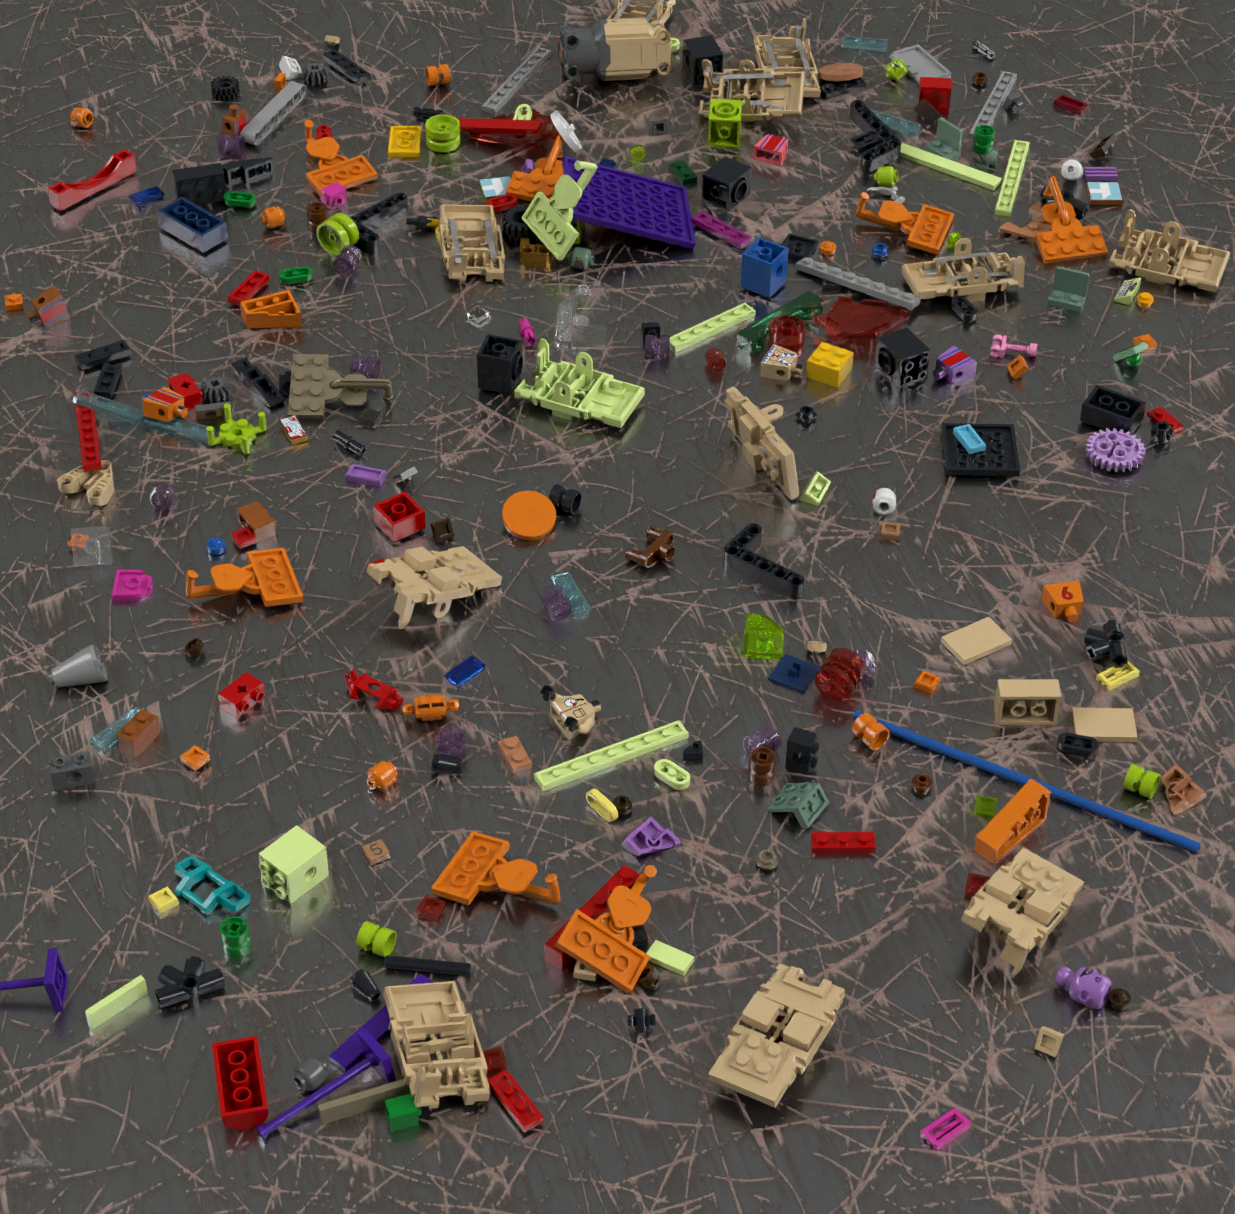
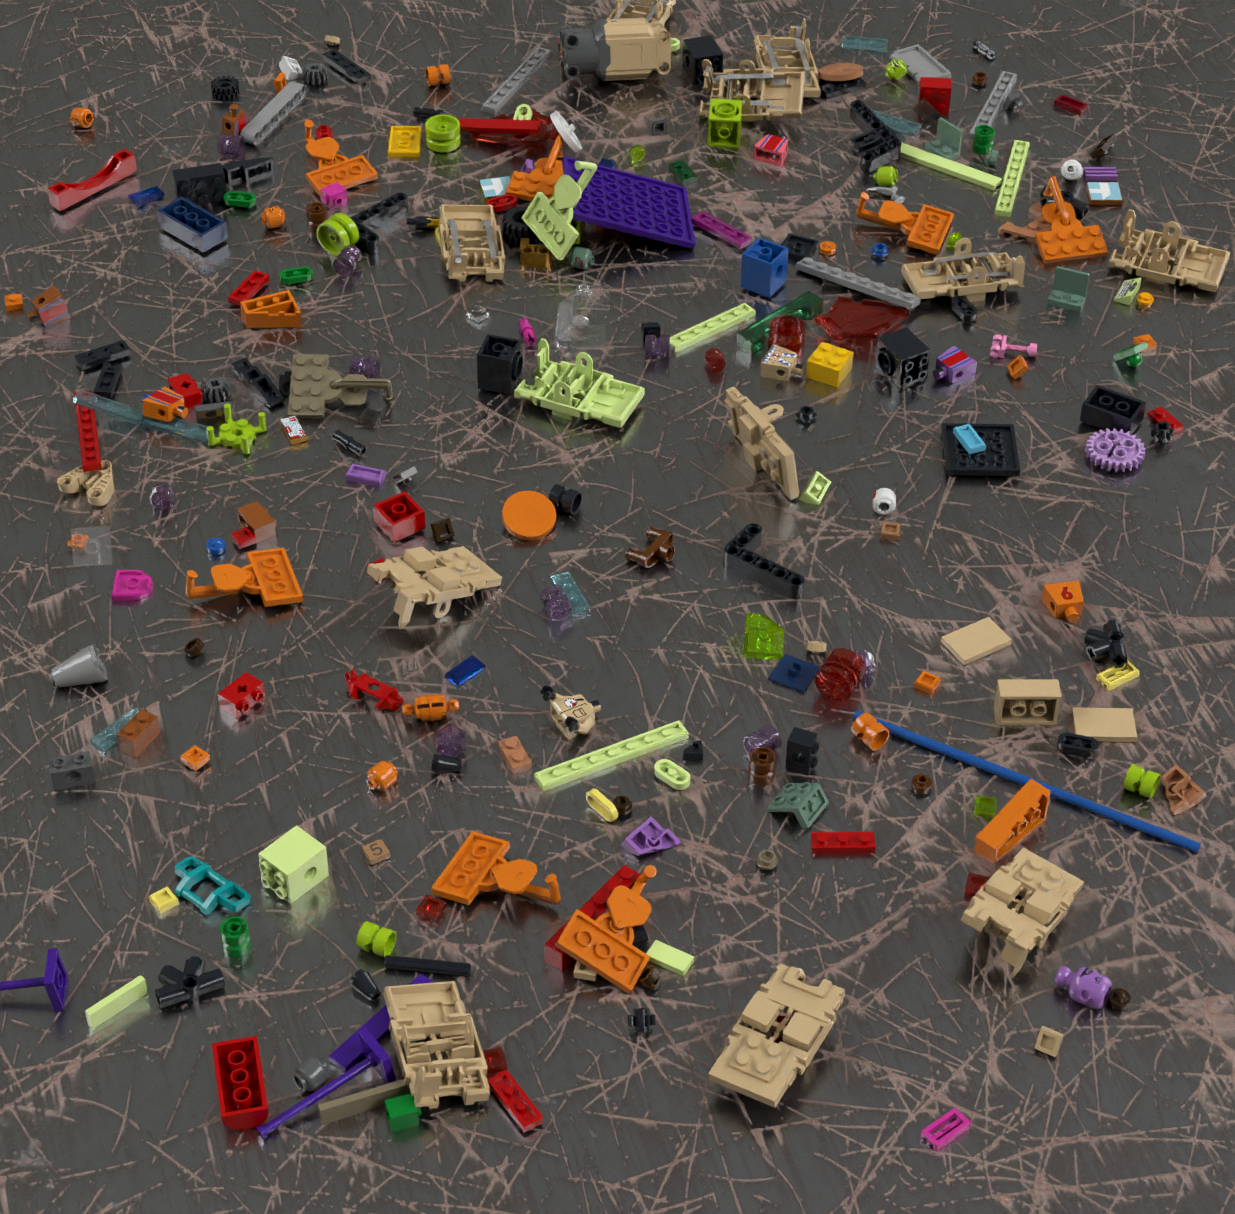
(726, 184): black brick -> none

